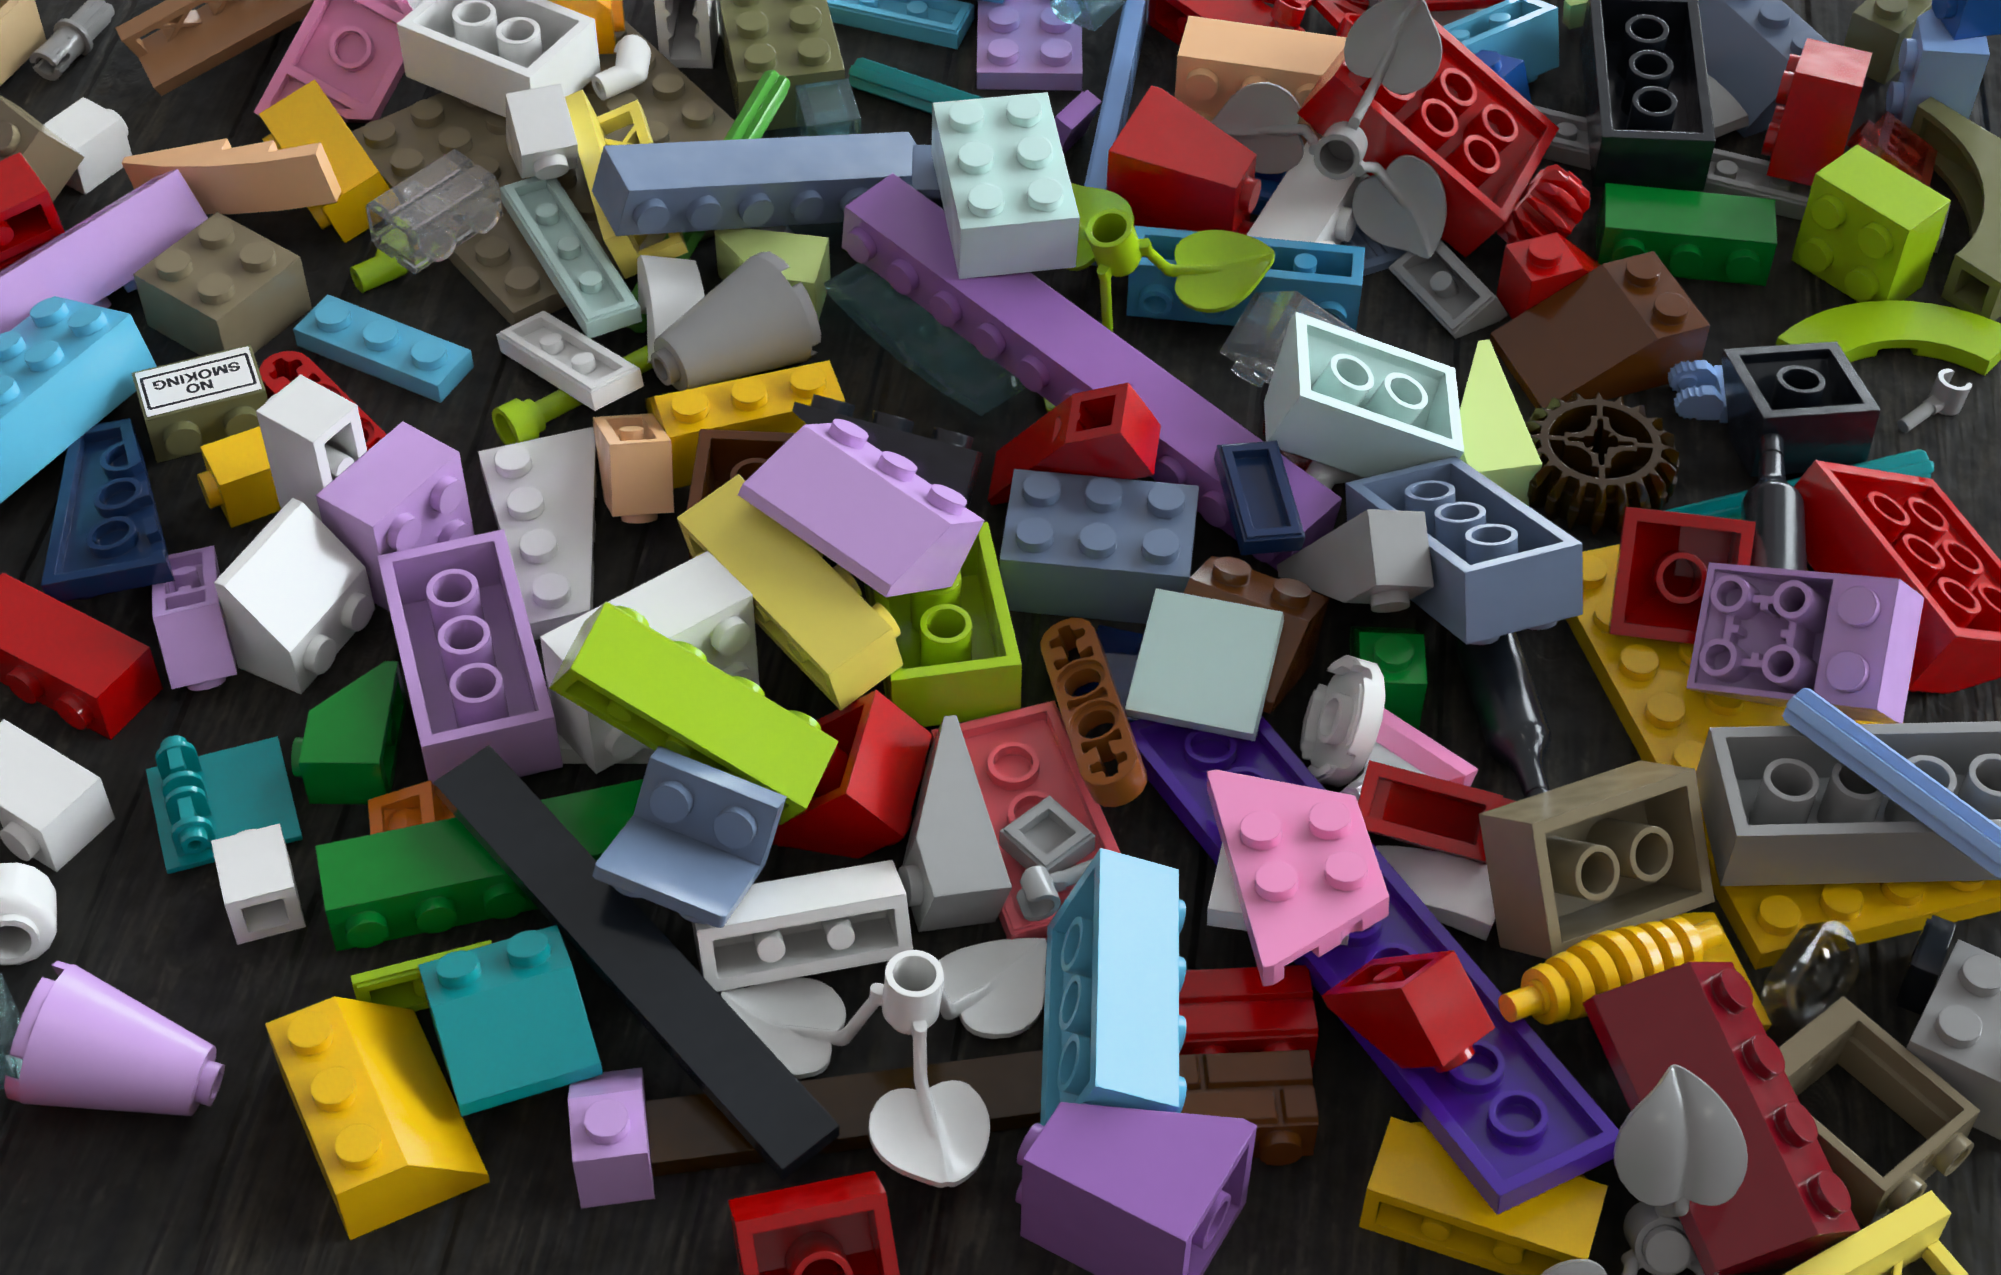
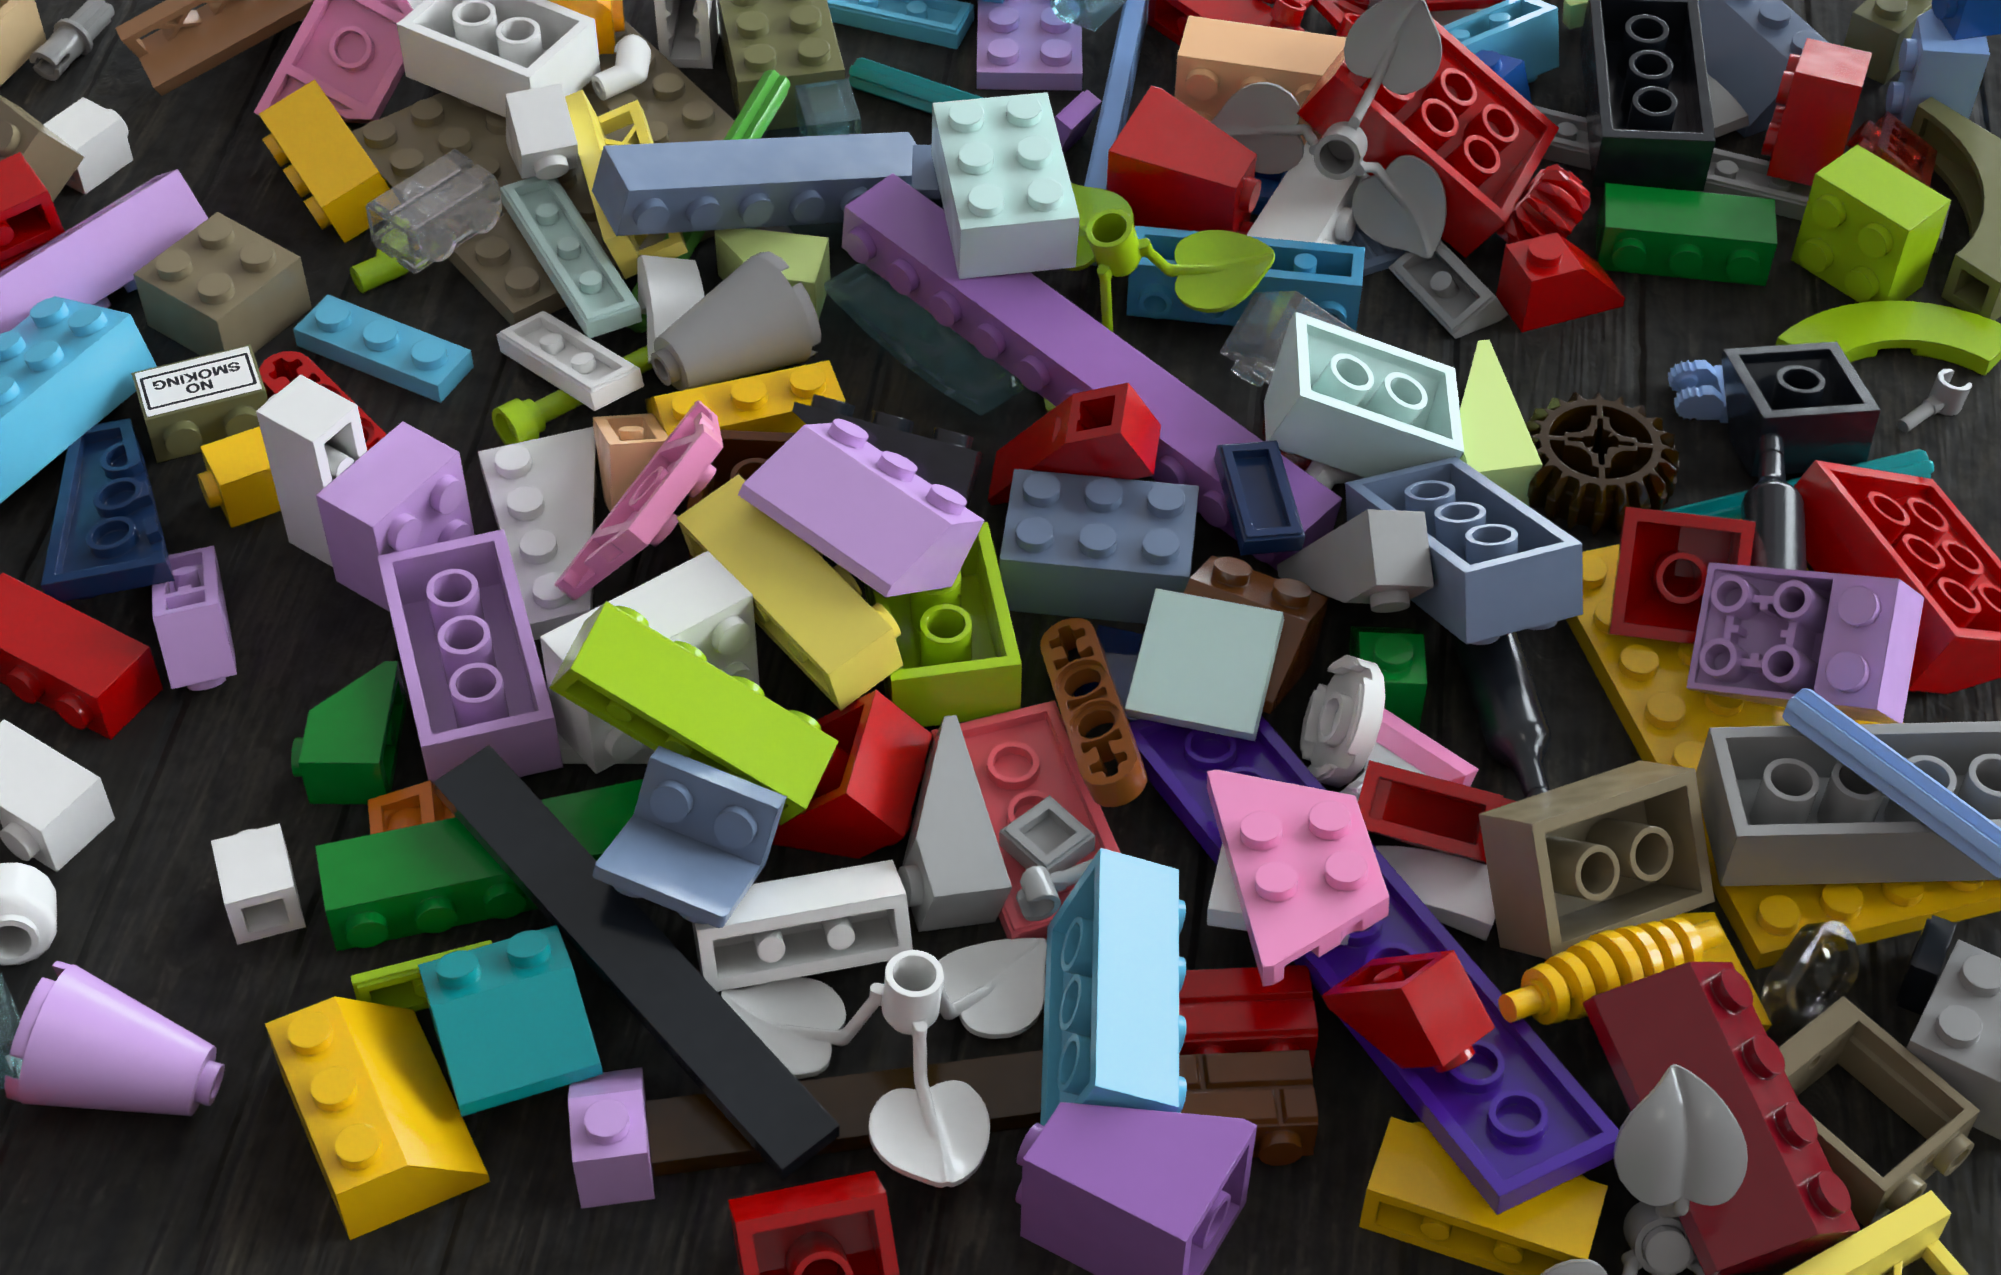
(217, 797): teal hinge -> none
(245, 176): light nougat slope -> none
(293, 599): white slope -> none
(647, 507): none -> bright pink wing
(1604, 334): reddish brown slope -> none

